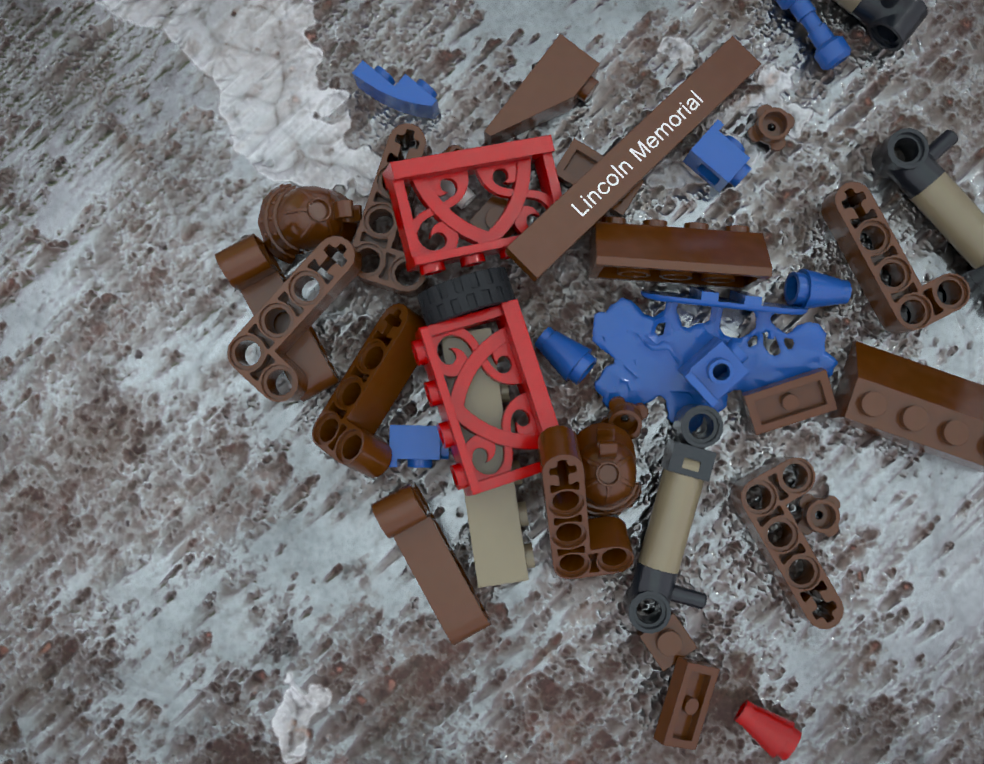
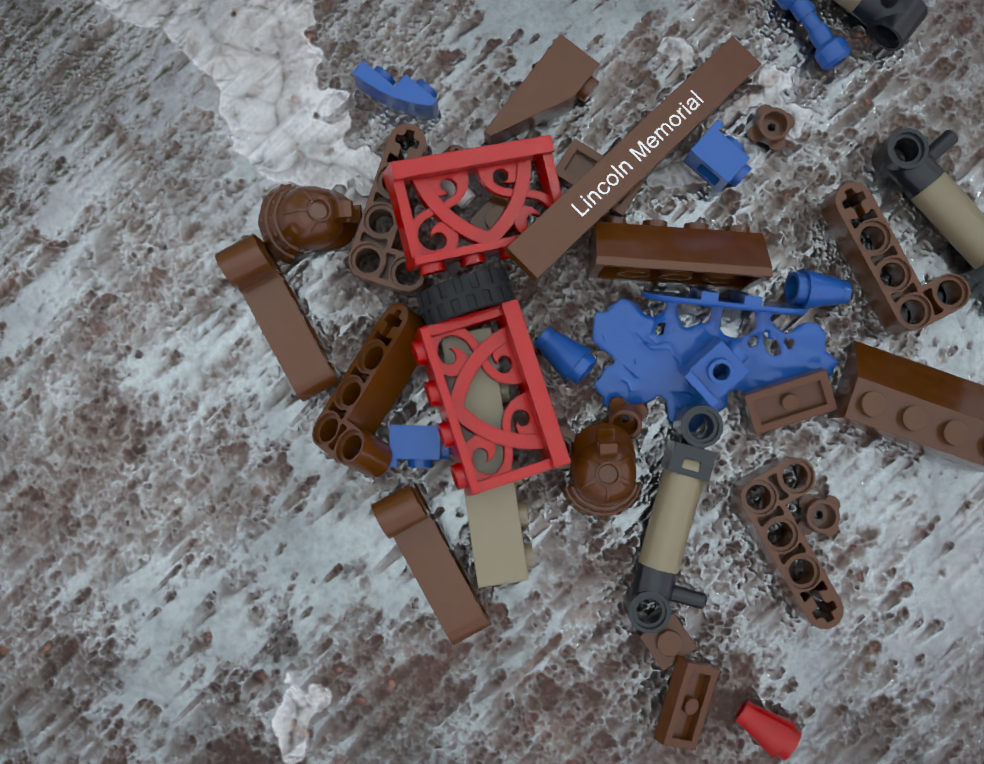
(302, 315): reddish brown beam -> none
(577, 544): reddish brown beam -> none

